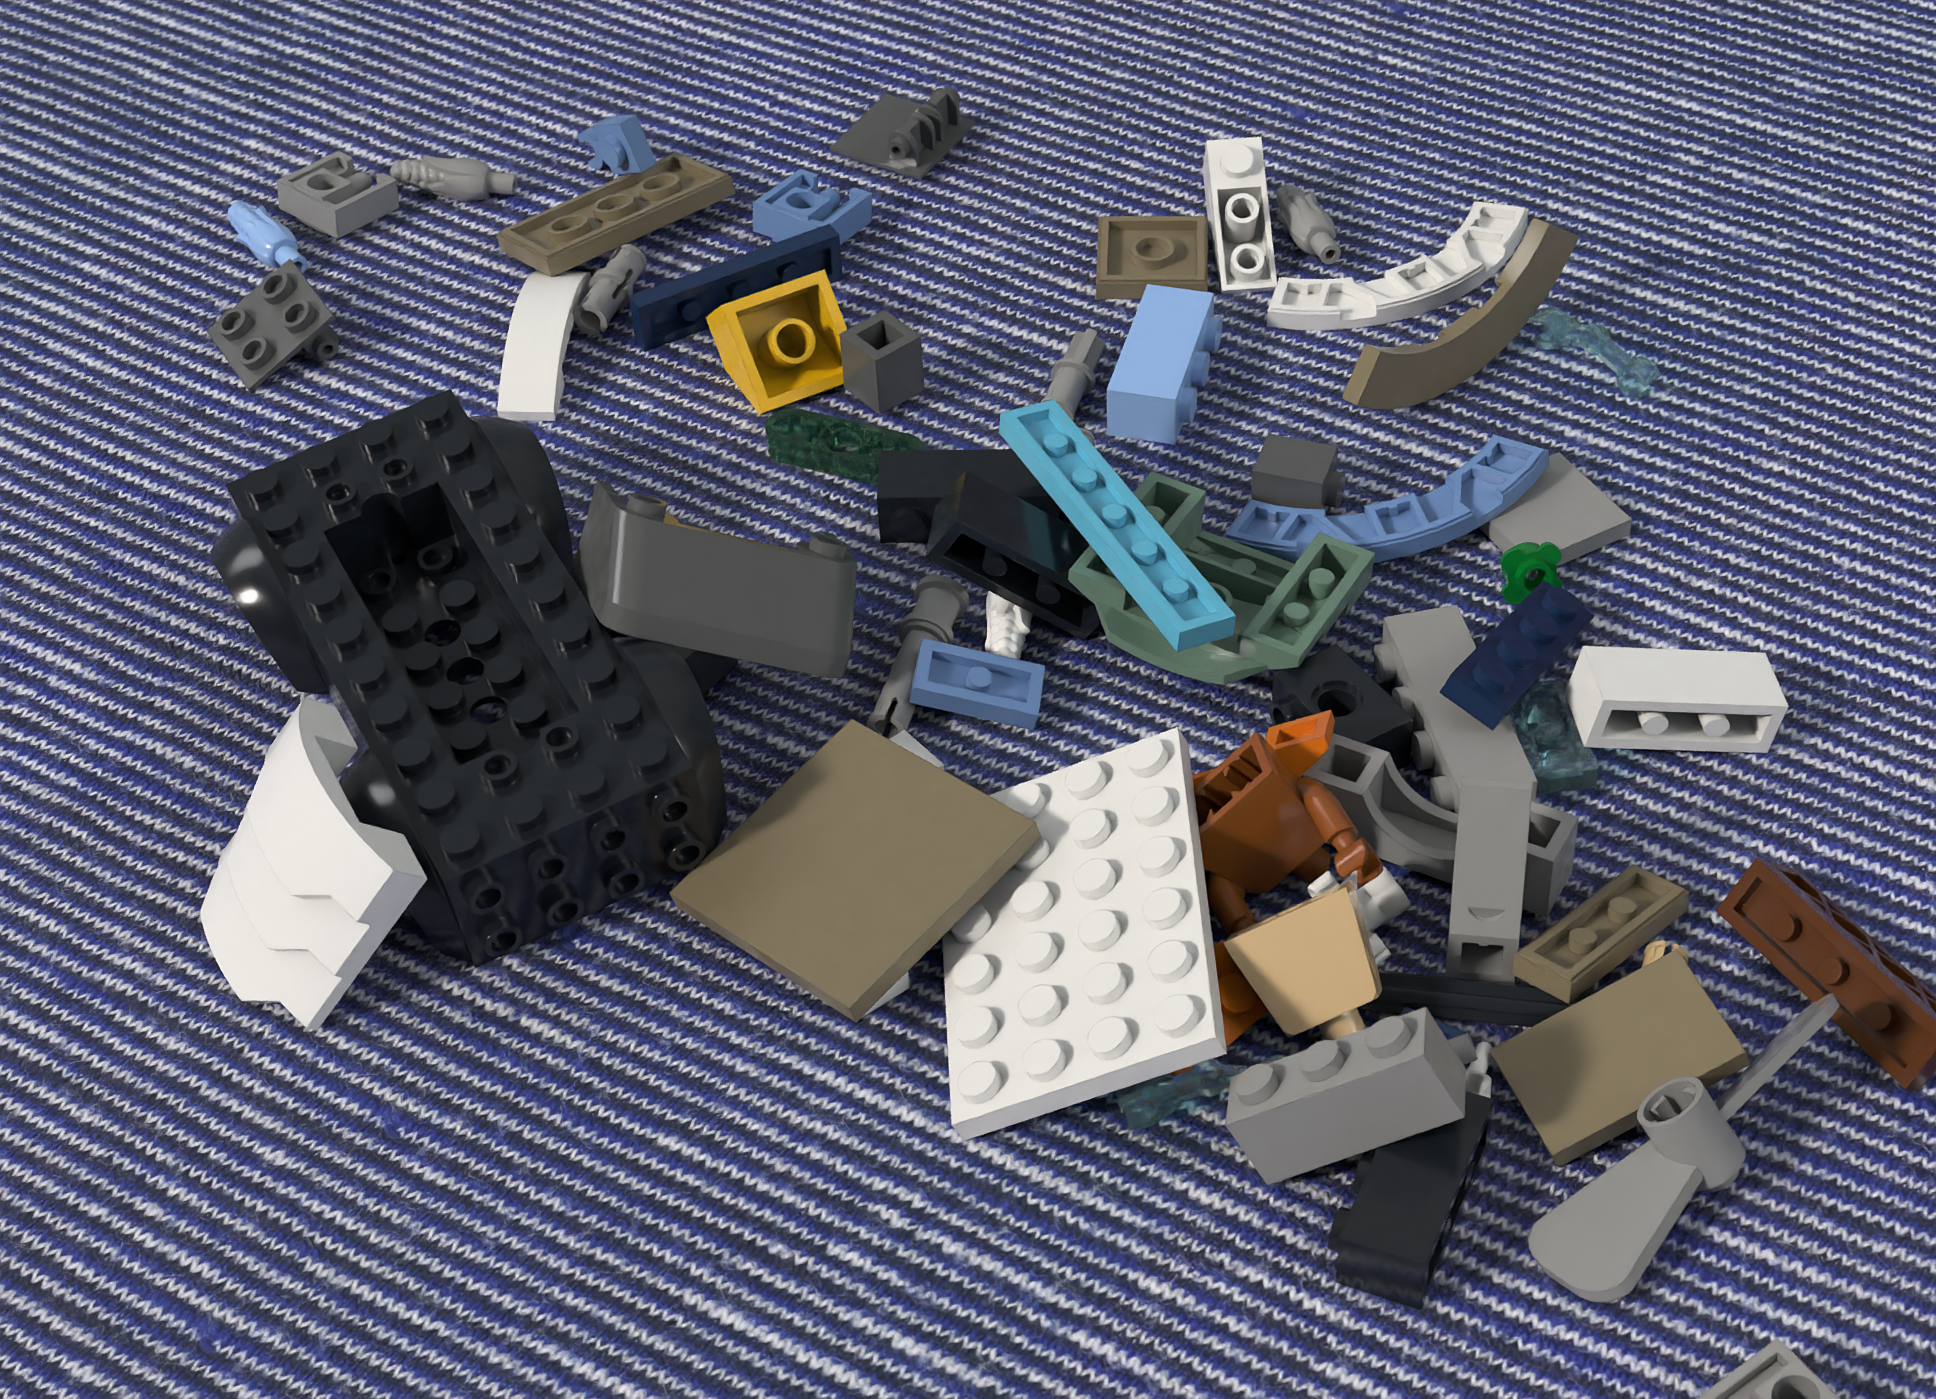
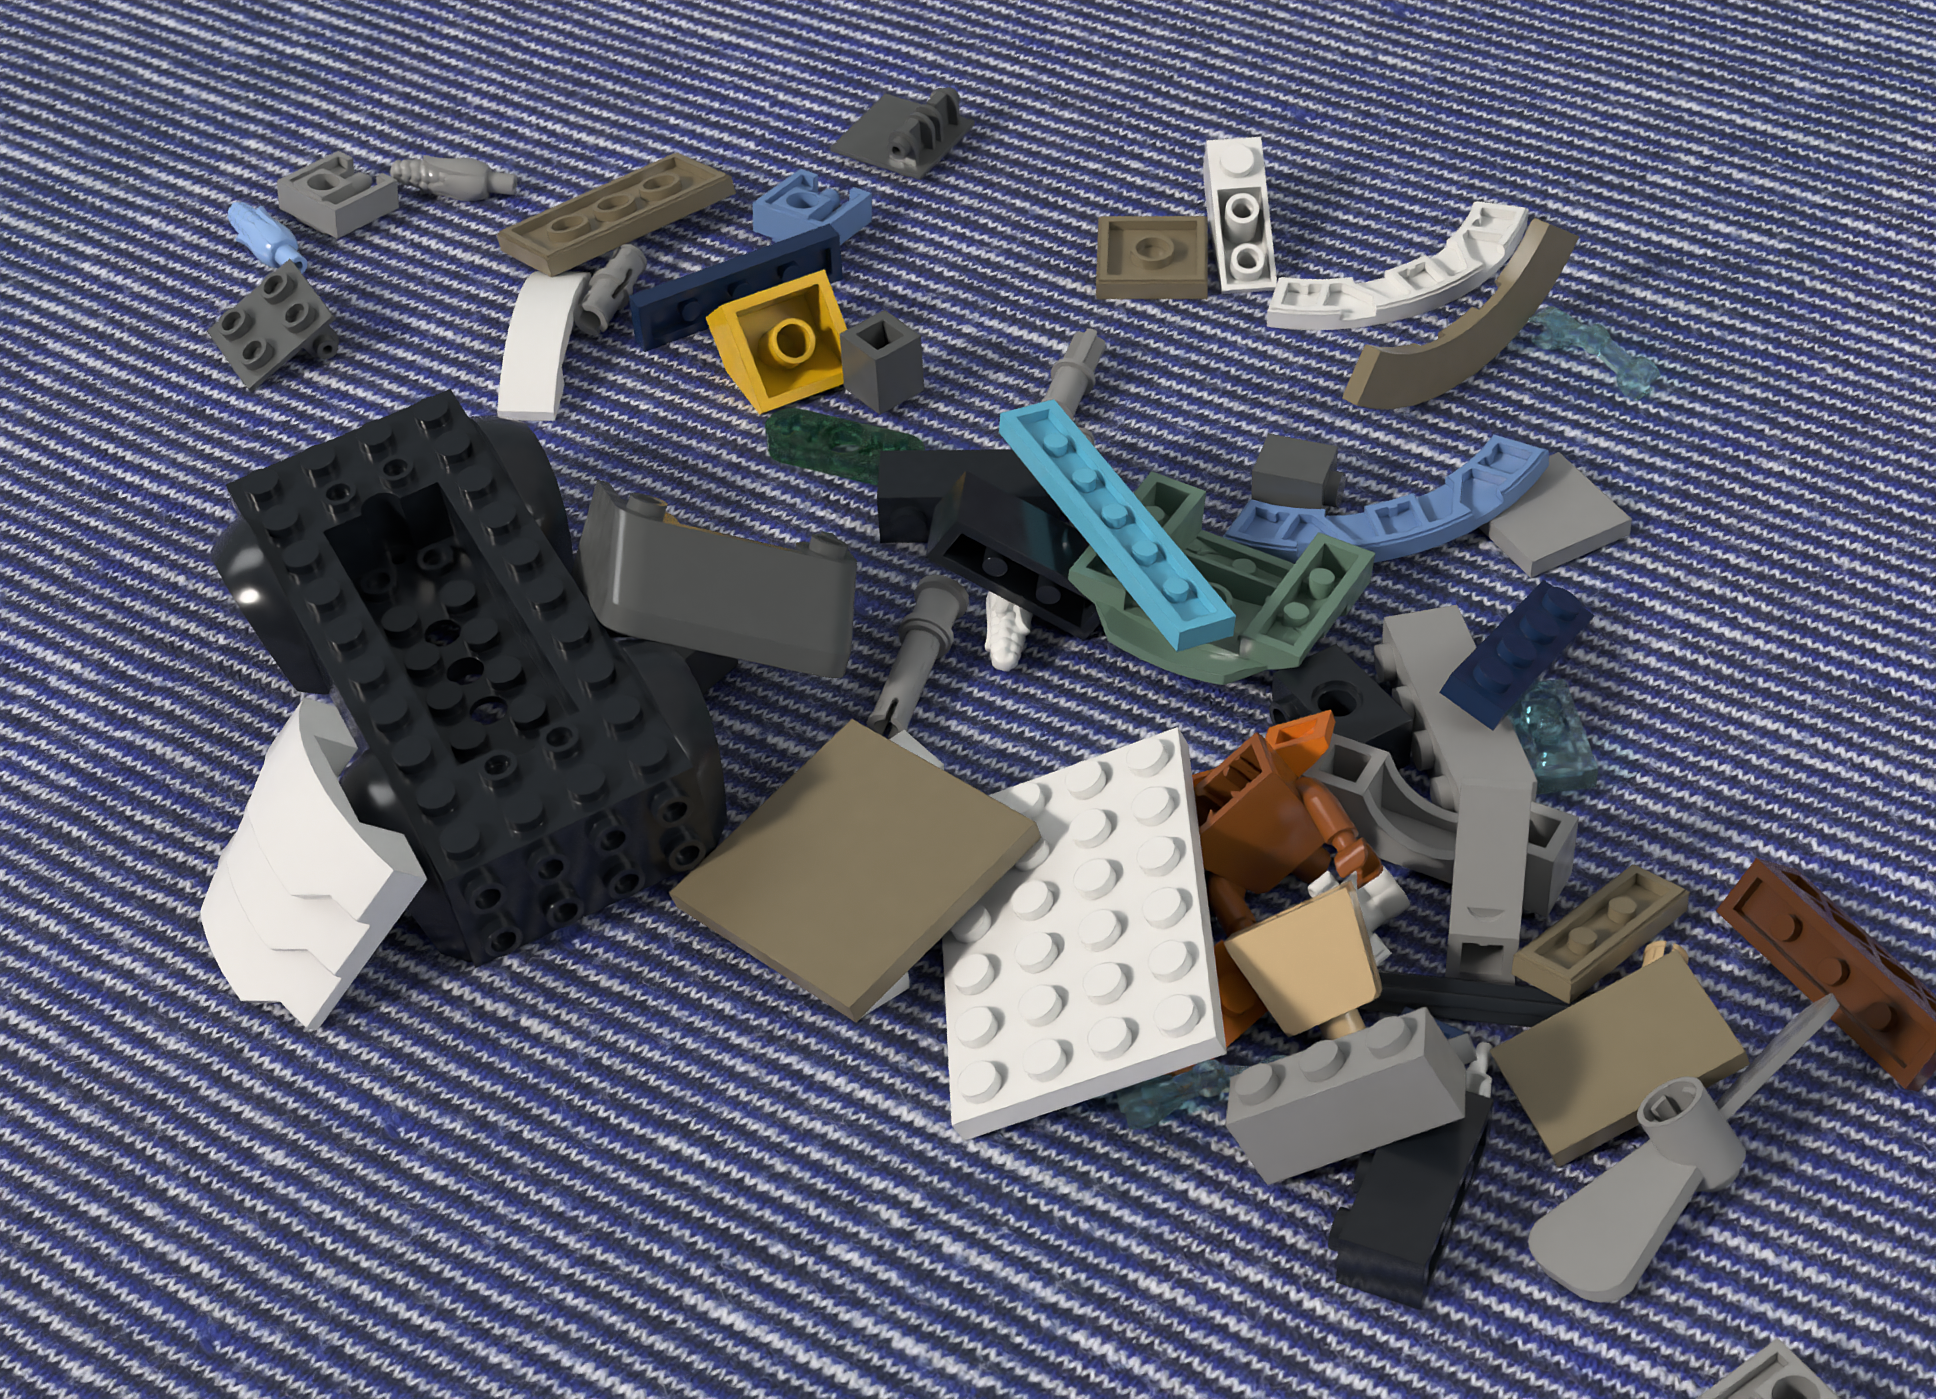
(619, 144): medium blue plate -> none
(977, 684): medium blue plate -> none
(1162, 364): light blue brick -> none
(1308, 223): light grey piece -> none
(1524, 558): green plate -> none
(1675, 699): white brick -> none

